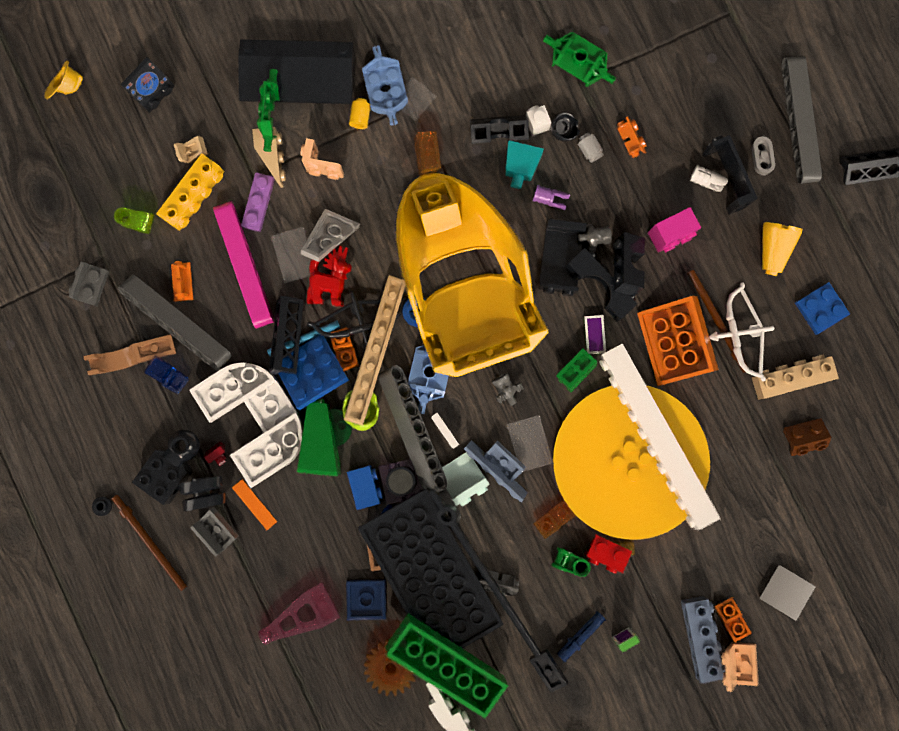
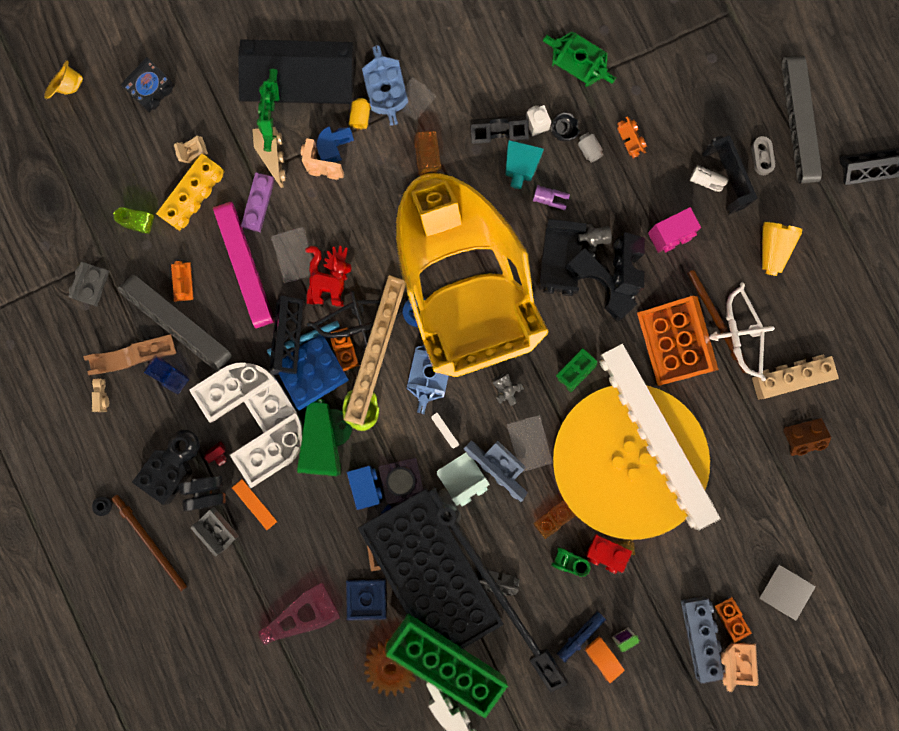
(100, 400): none -> tan plate
(328, 142): none -> blue brick
(328, 234): light grey wing -> none
(412, 429): dark grey beam -> none
(594, 334): dark purple tile -> none
(604, 659): none -> orange slope
(822, 308): blue plate -> none

